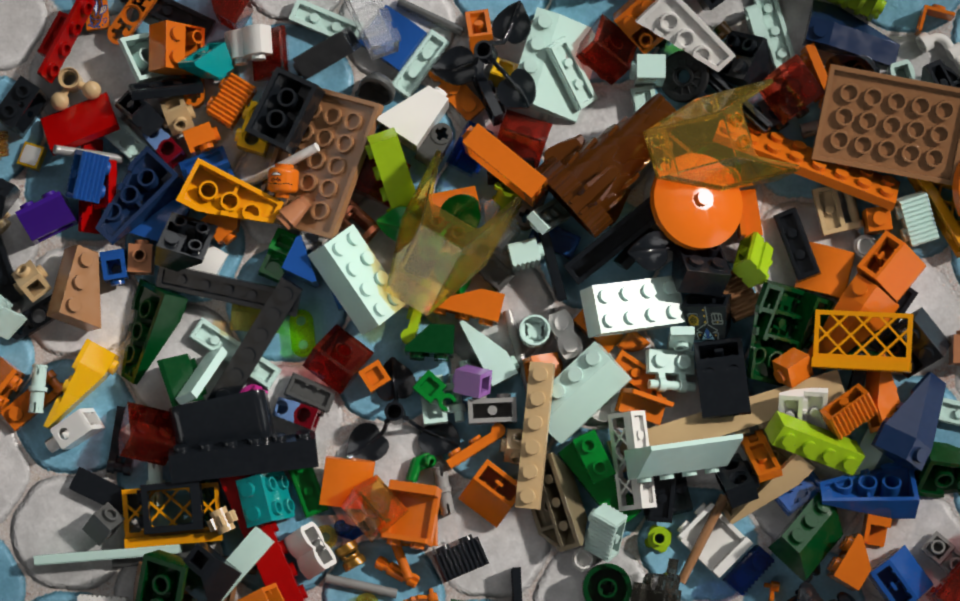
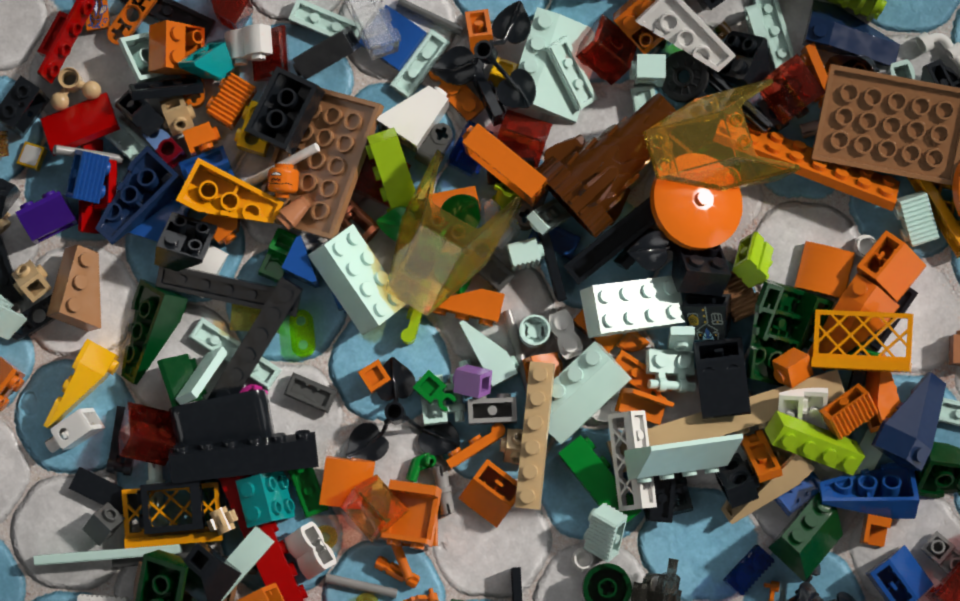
(17, 412): orange plate -> none
(38, 389): light aqua pin -> none
(108, 261): blue brick -> none
(141, 258): nougat brick -> none
(297, 413): leg -> none
(338, 359): clear red slope -> none
(347, 531): clear blue arm -> none
(353, 560): pearl gold wheel -> none
(376, 88): dark grey hat -> none
(433, 341): dark green slope -> none
(461, 558): black brick -> none
(562, 513): dark tan wedge -> none
(593, 457): green brick -> none
(650, 540): lime brick -> none
(702, 539): medium nougat bar -> none
(722, 547): white panel -> none
(750, 218): orange panel -> none
(797, 244): black tile -> none
(830, 211): tan plate -> none
(852, 564): orange slope -> none
(876, 220): orange brick -> none
(927, 341): black slope -> none
(935, 11): orange bracket -> none

